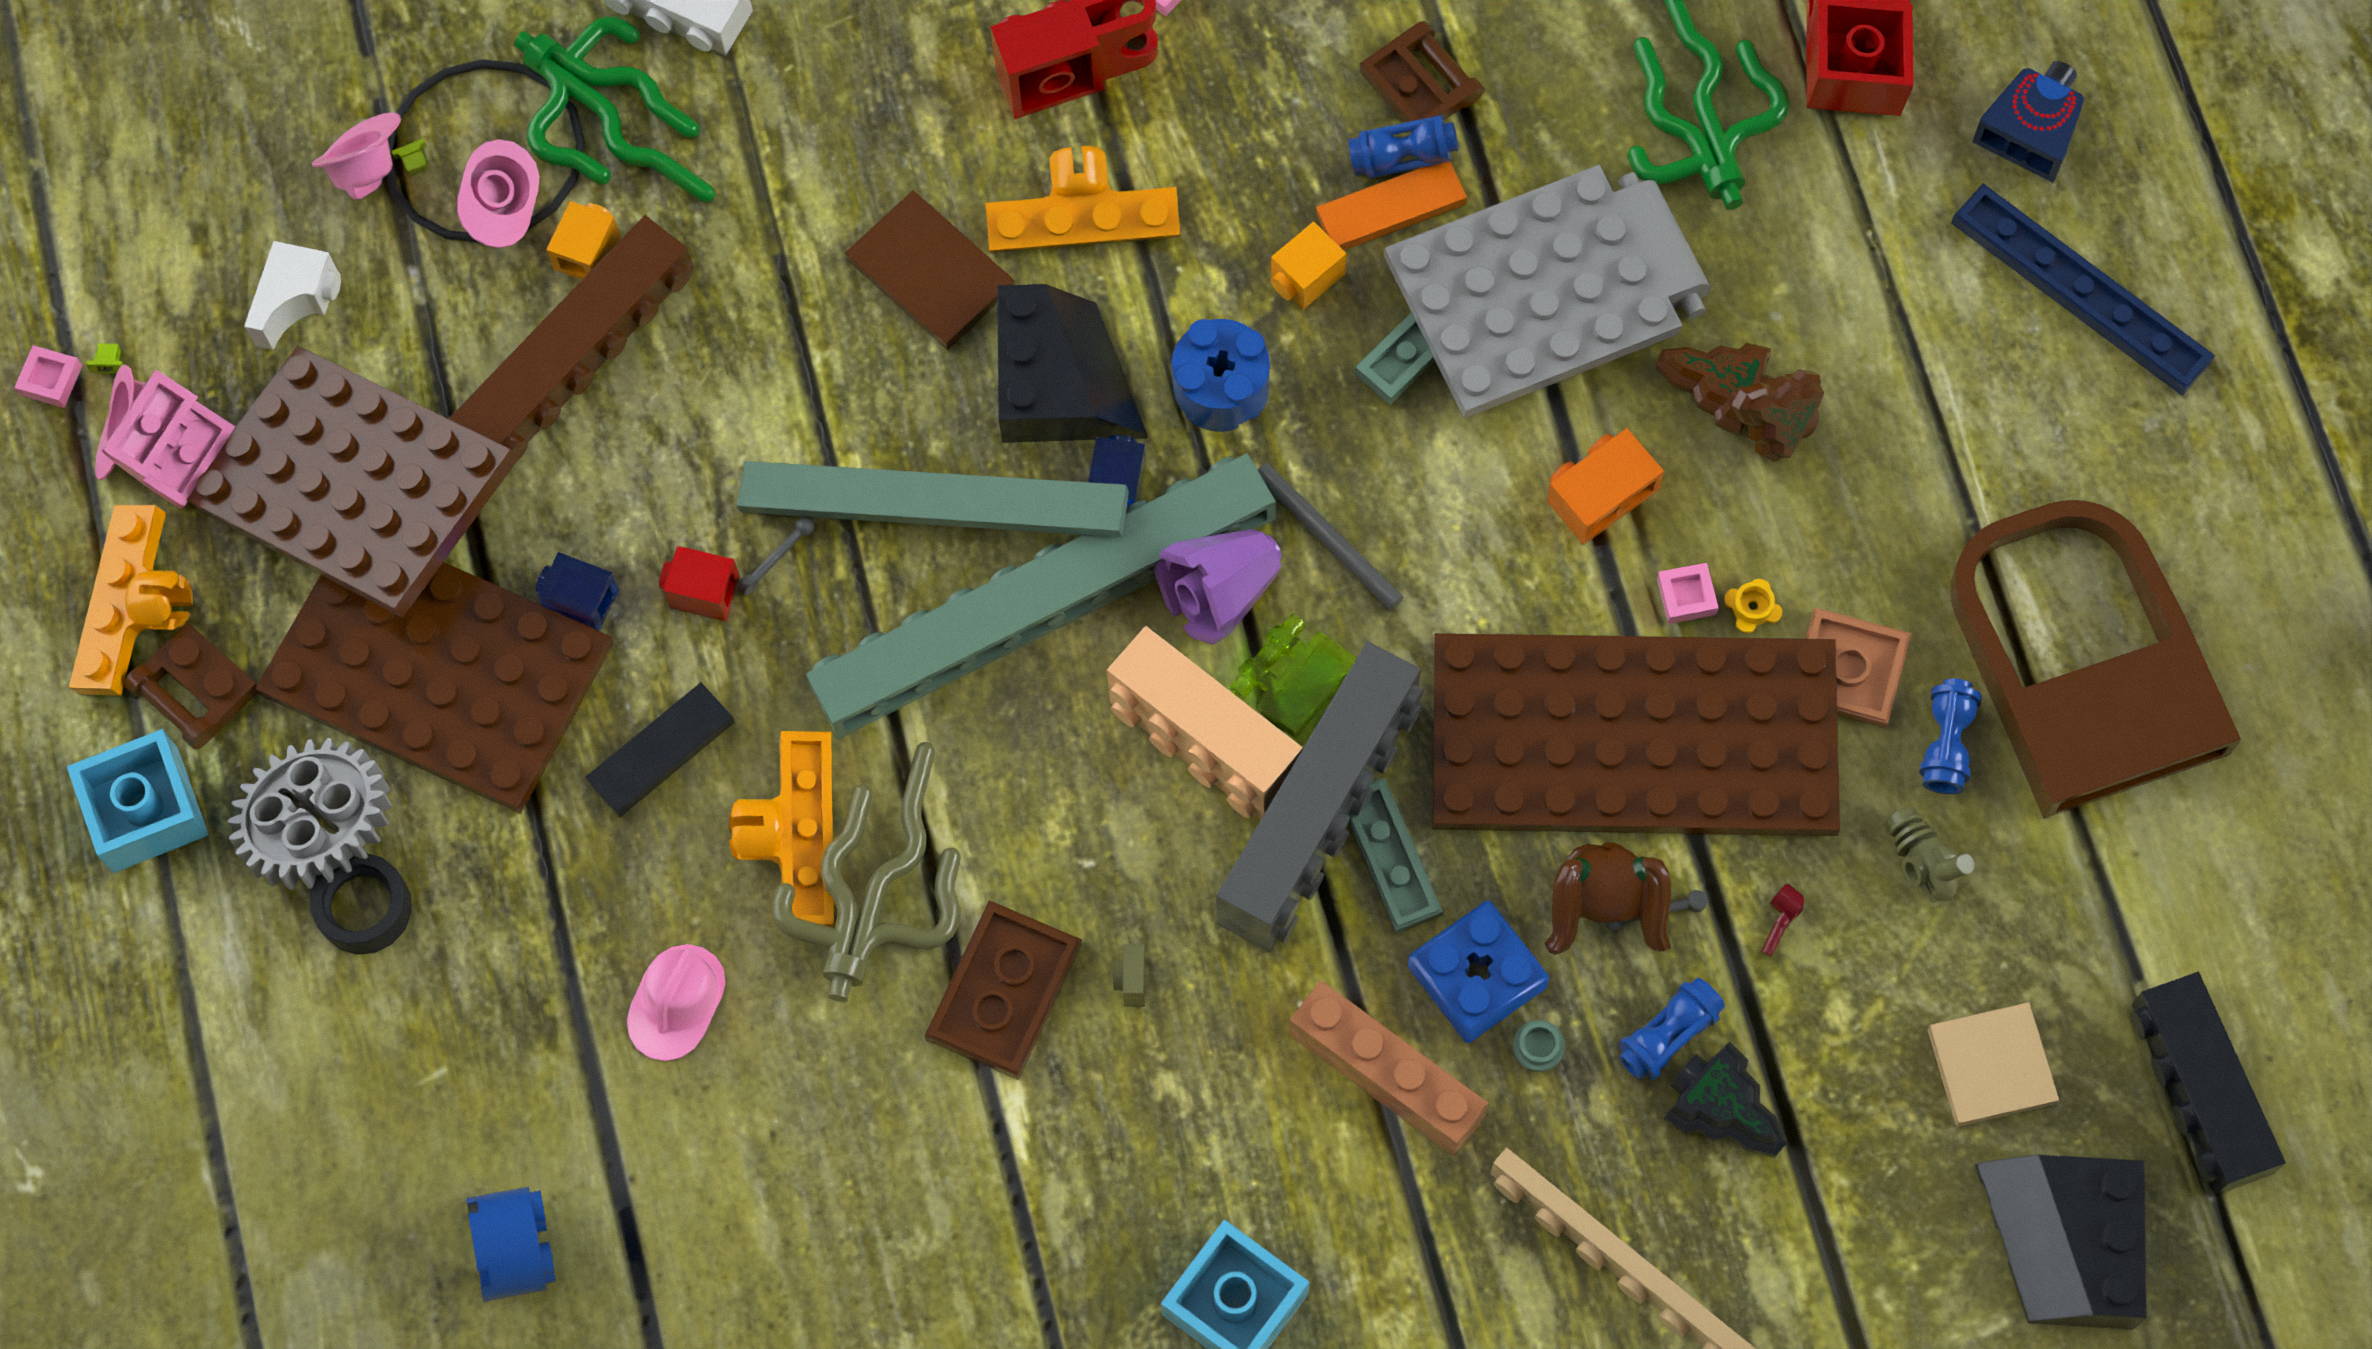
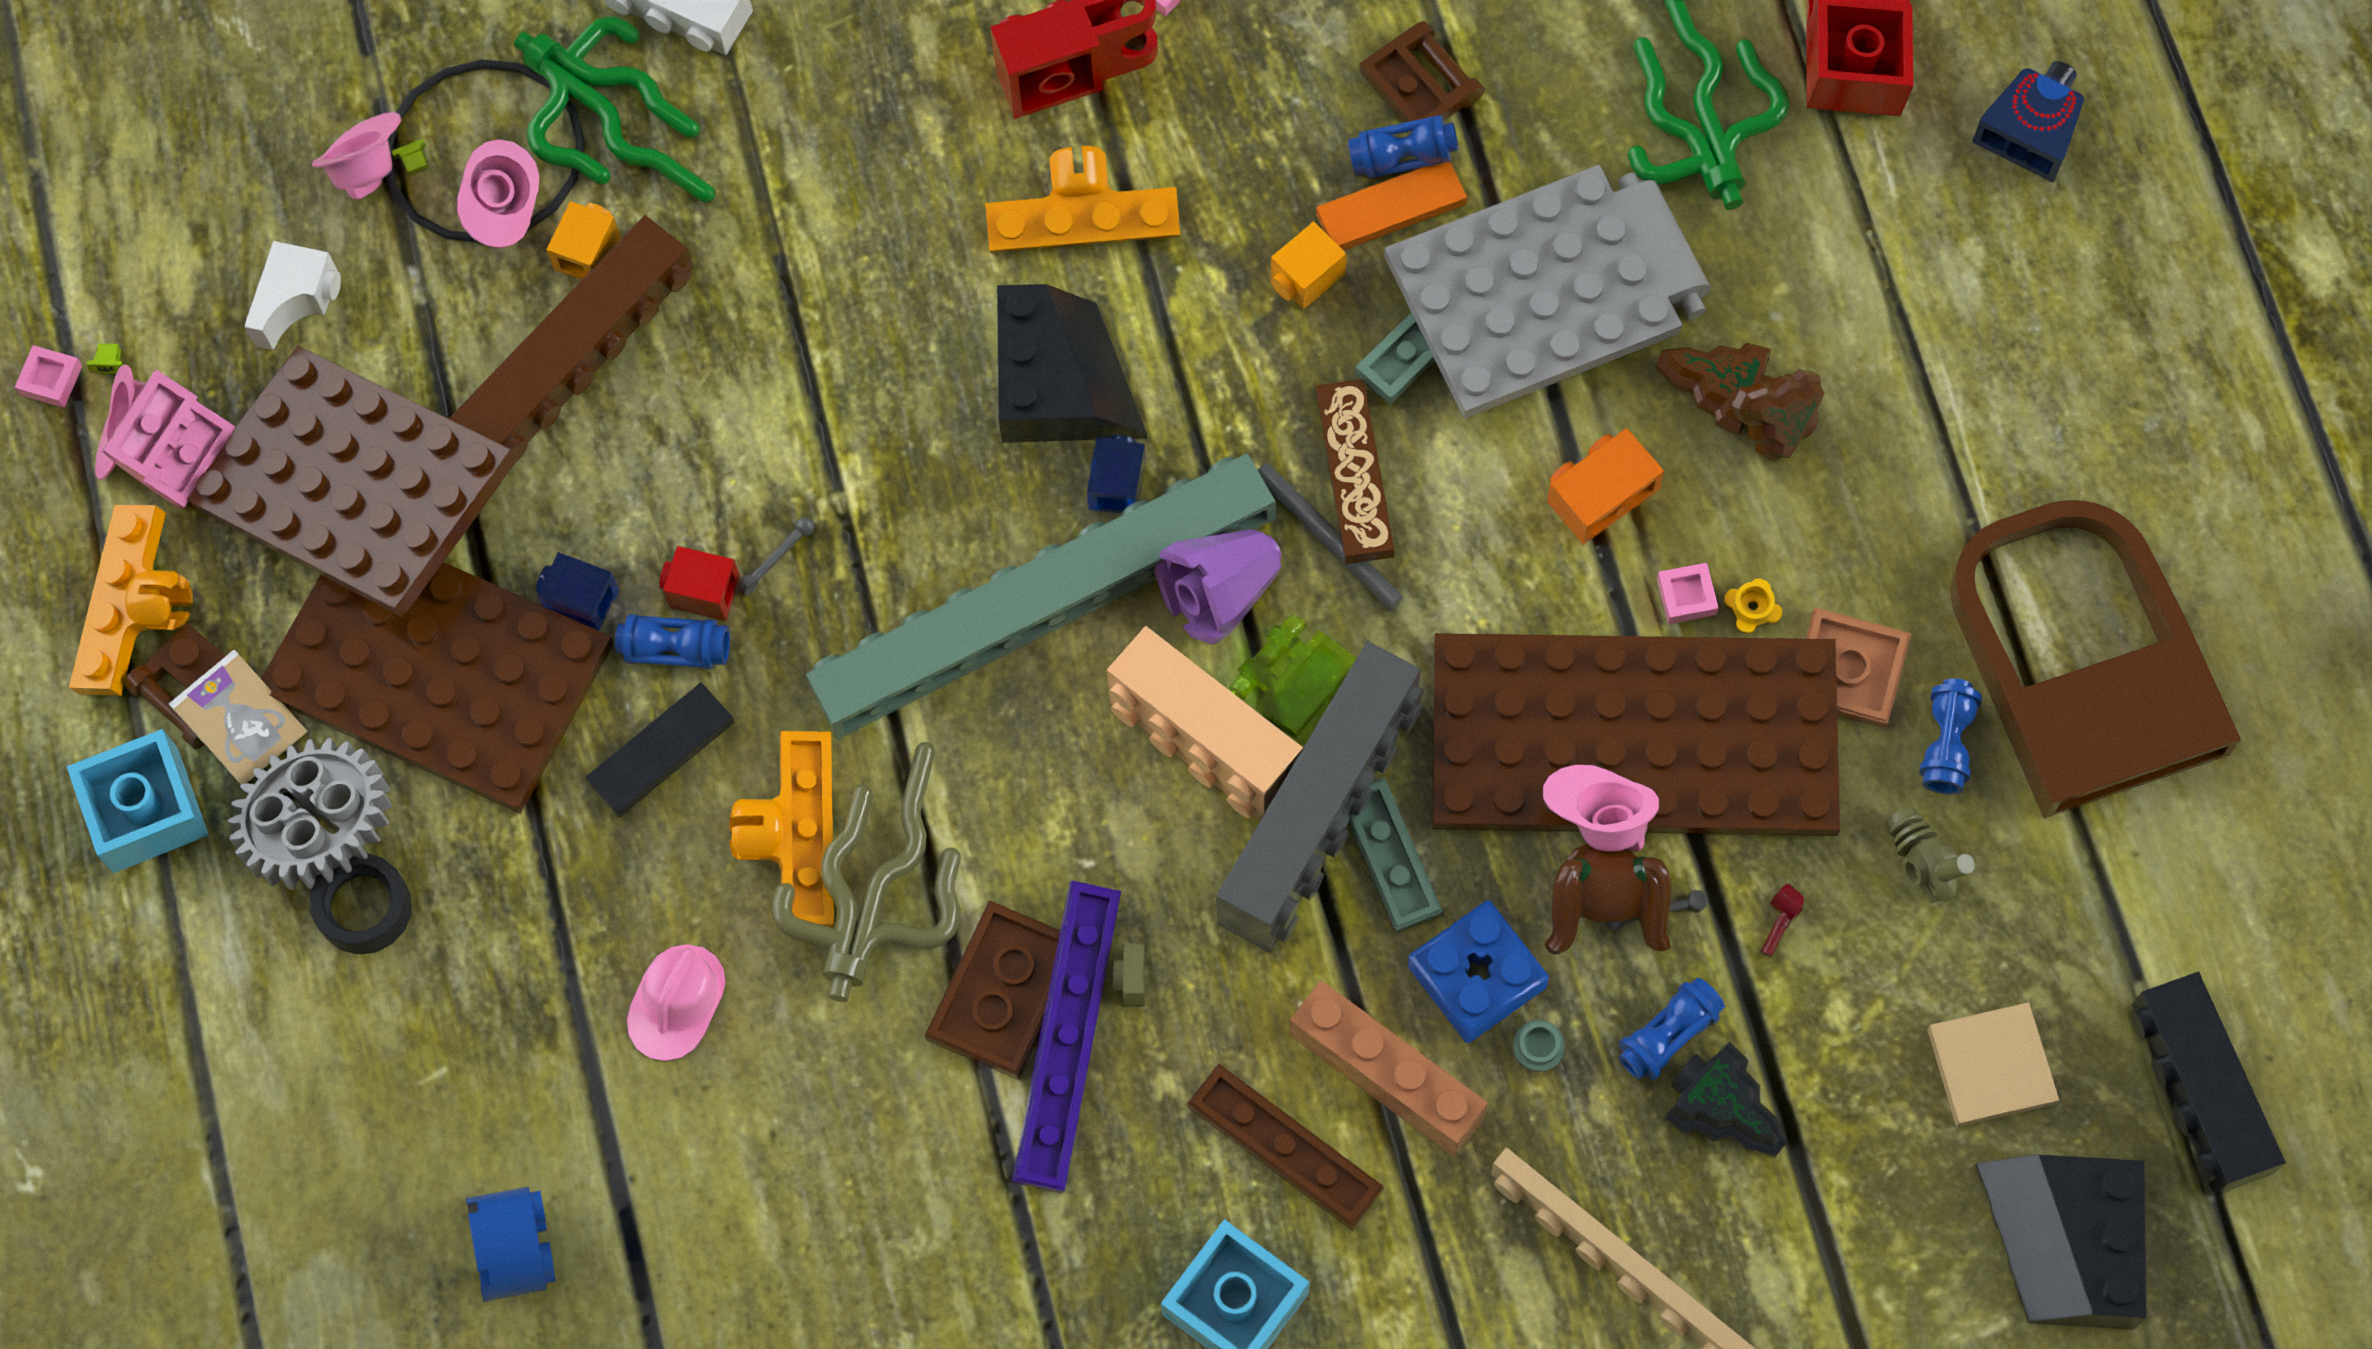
(237, 717): none -> sticker
(697, 642): none -> blue piece
(929, 269): reddish brown tile -> none
(933, 498): sand green tile -> none
(1066, 1037): none -> dark purple tile
(1224, 349): blue brick -> none
(1285, 1147): none -> reddish brown tile
(1354, 471): none -> tile
(1603, 805): none -> bright pink piece
(2083, 289): dark blue tile -> none

